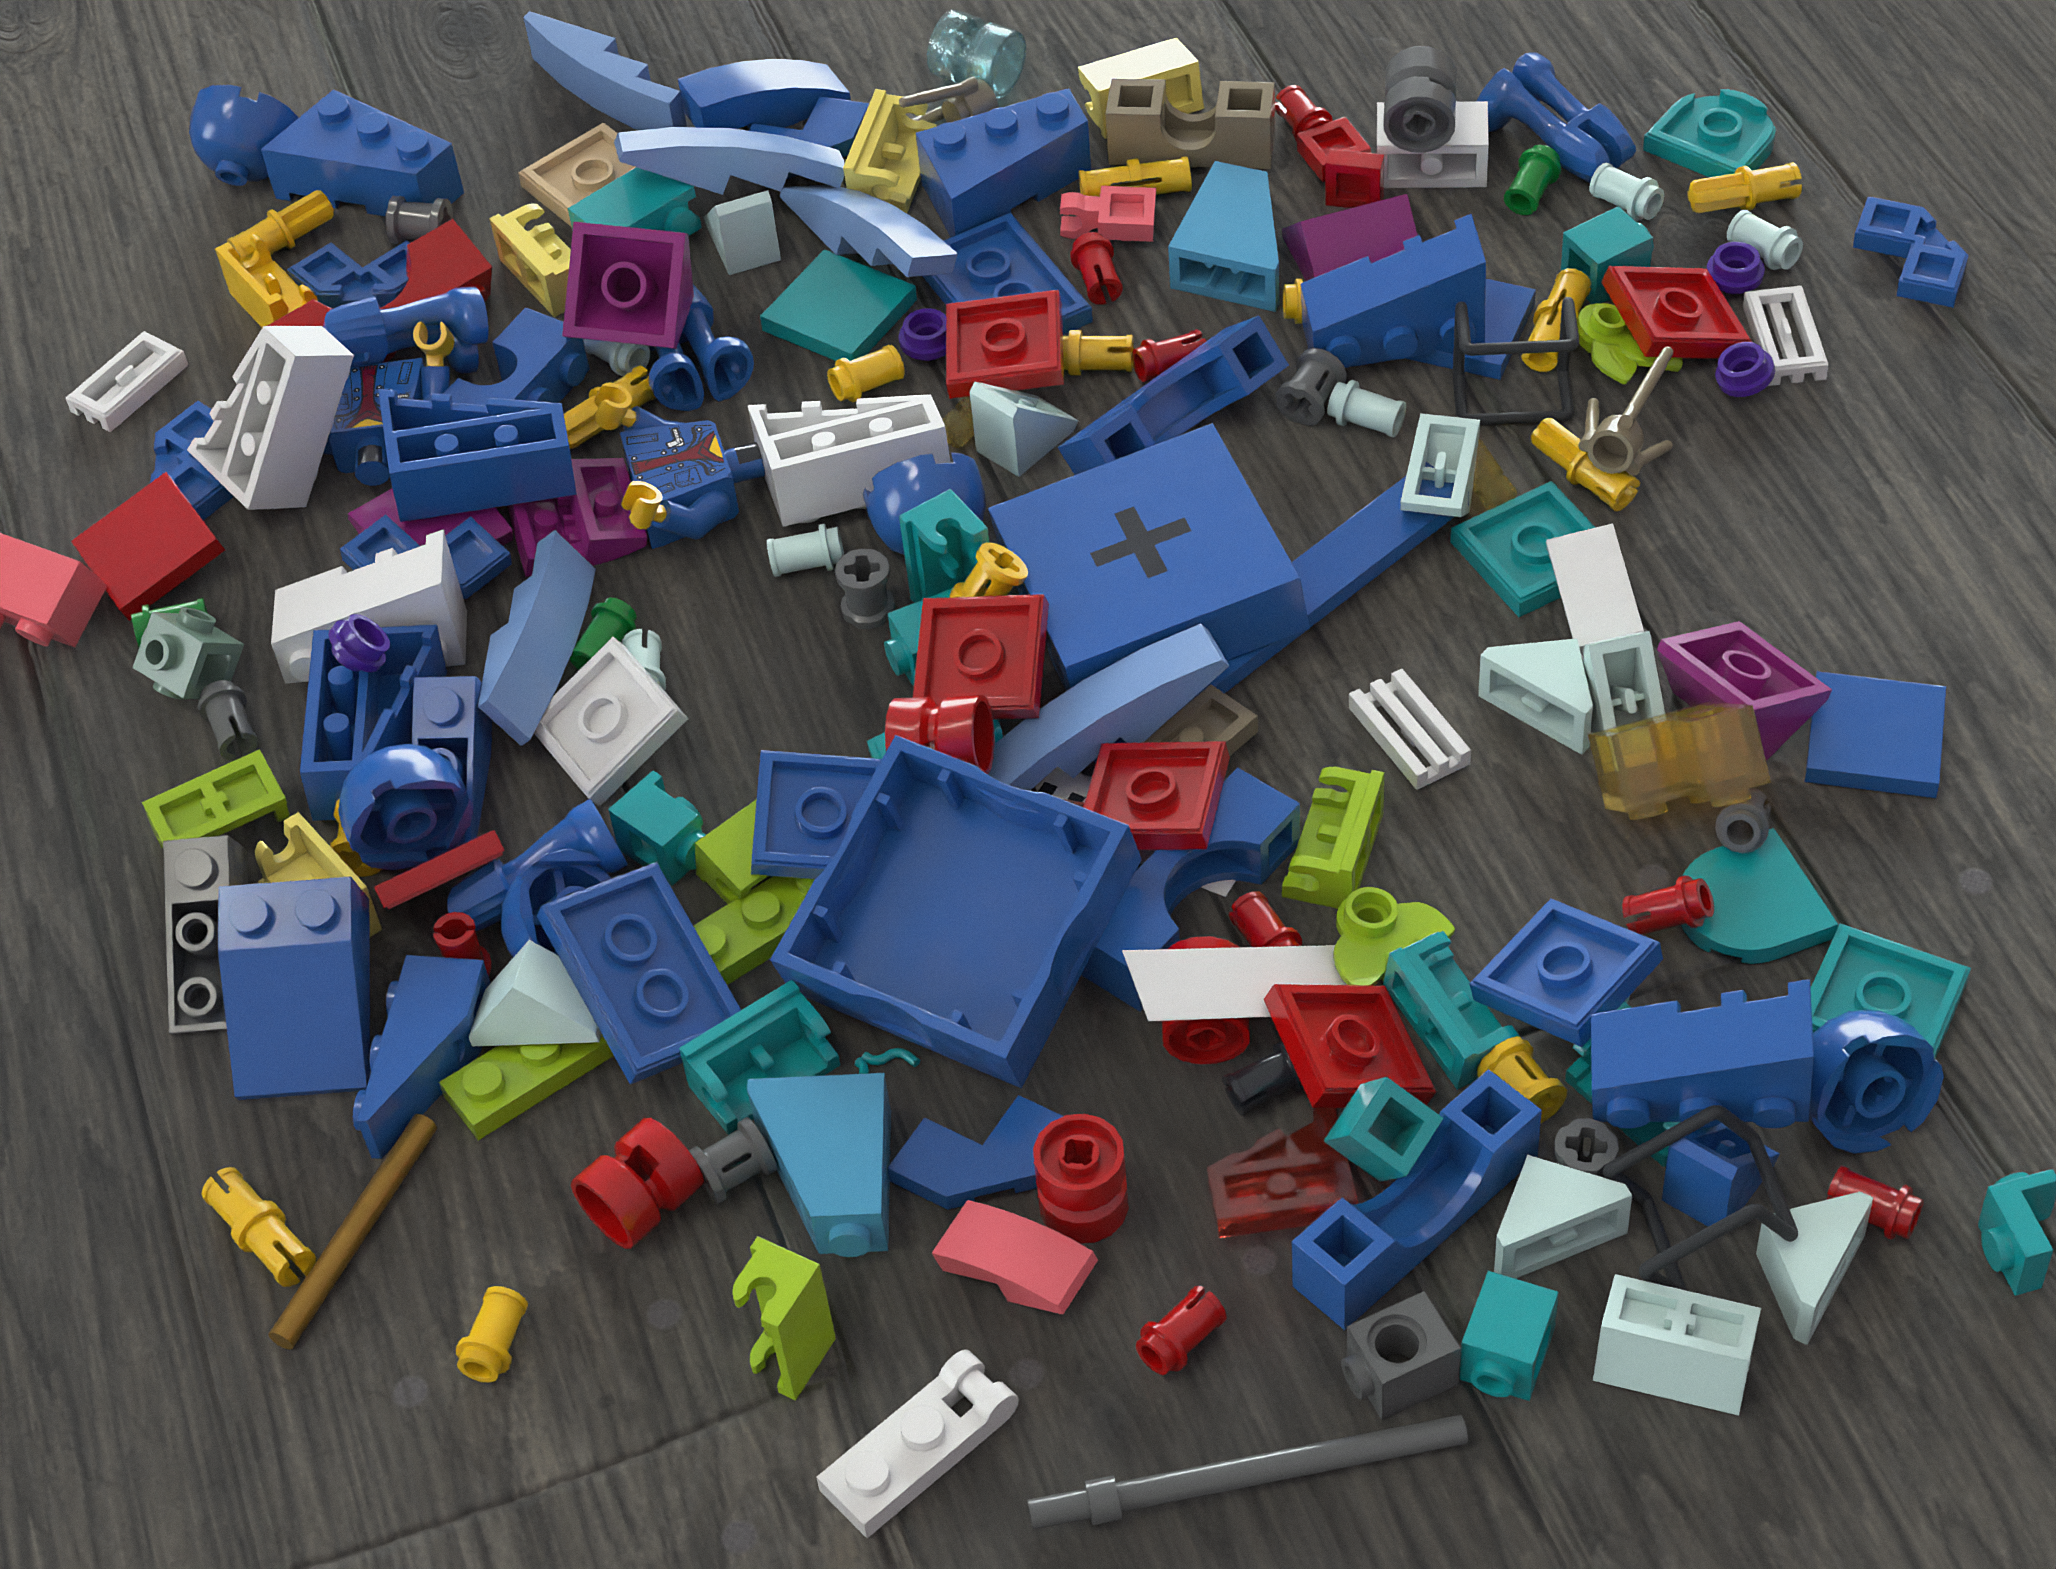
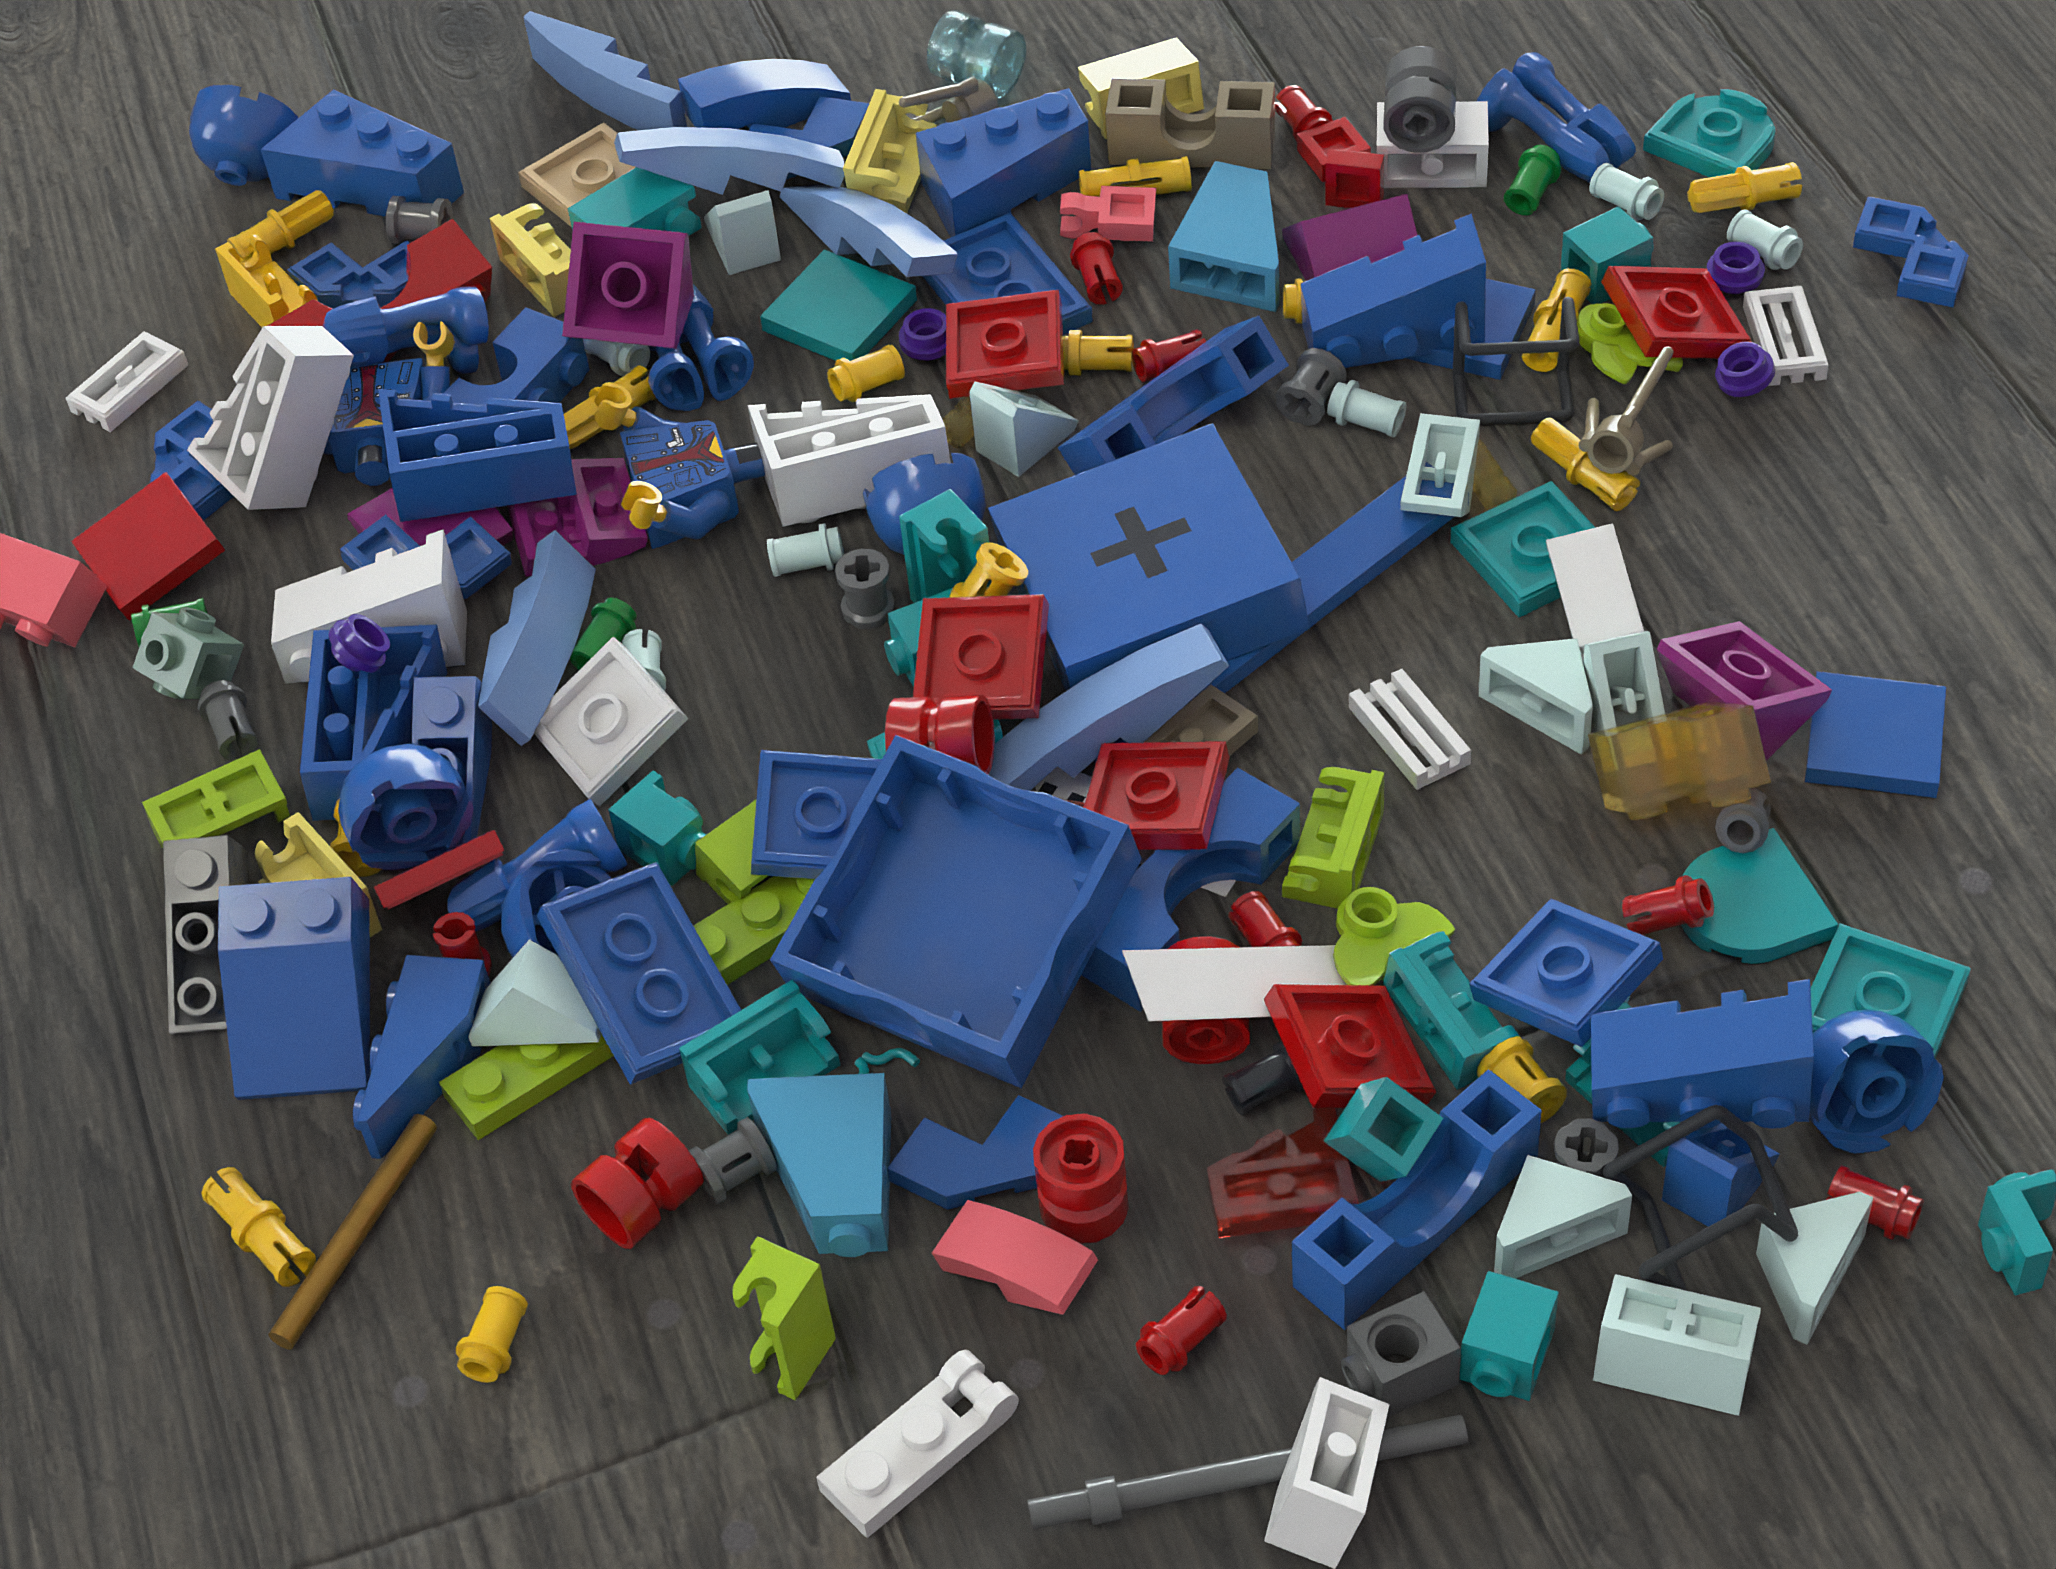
(1328, 1474): none -> white slope

